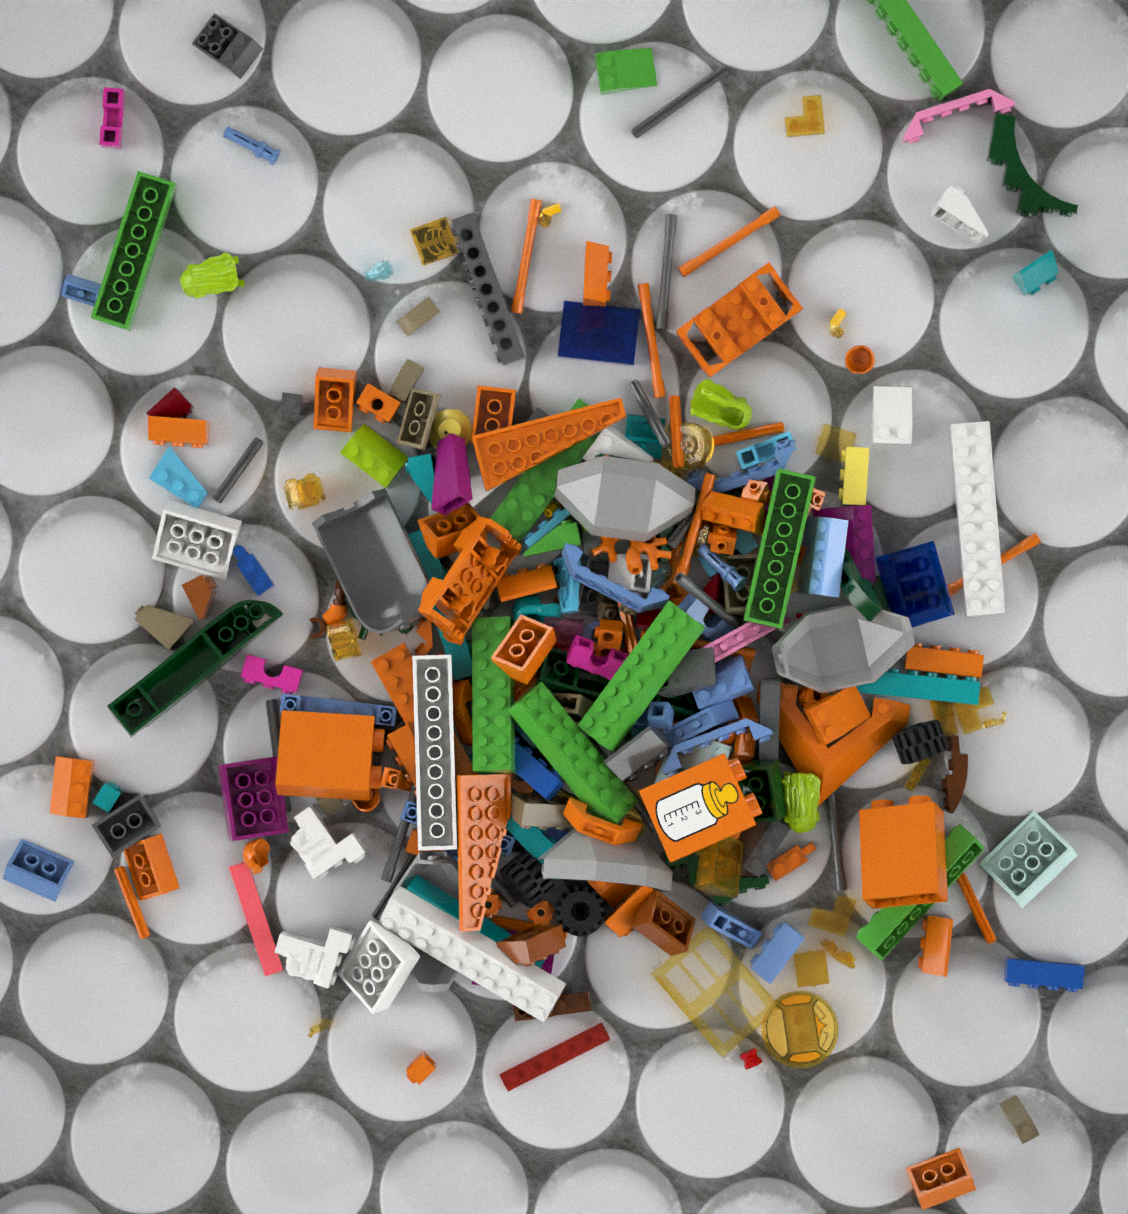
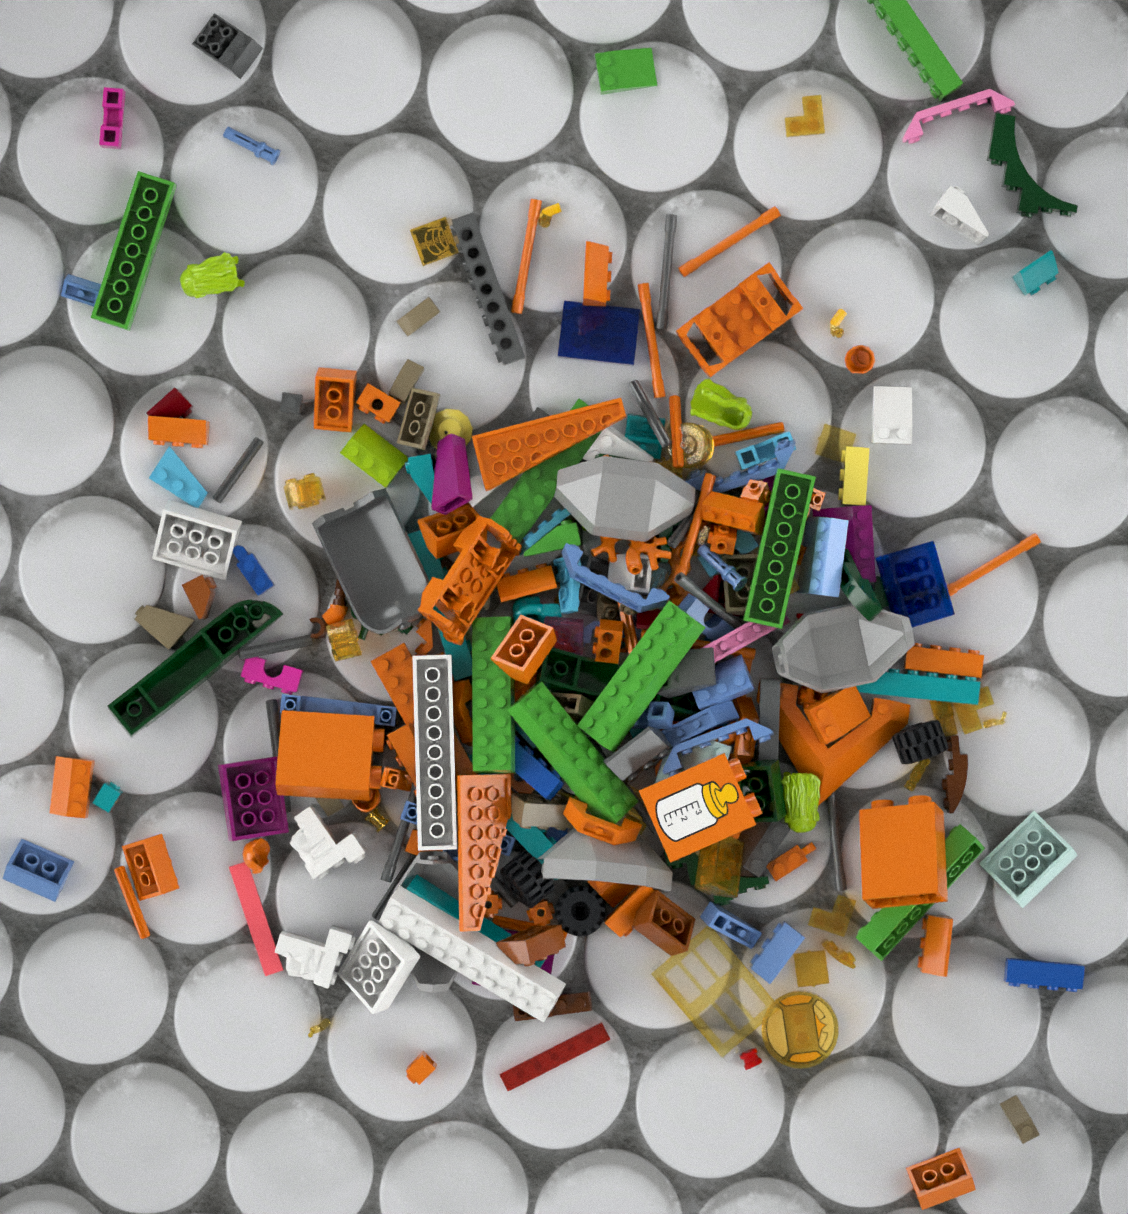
(127, 825): dark grey slope -> none
(275, 647): none -> dark grey axle
(376, 819): none -> clear yellow bush
(380, 271): clear light blue cone -> none
(493, 409): orange brick -> none
(552, 507): yellow arm -> none
(581, 656): dark pink arch -> none
(679, 102): dark grey axle -> none
(976, 908): orange axle -> none
(977, 519): white brick -> none

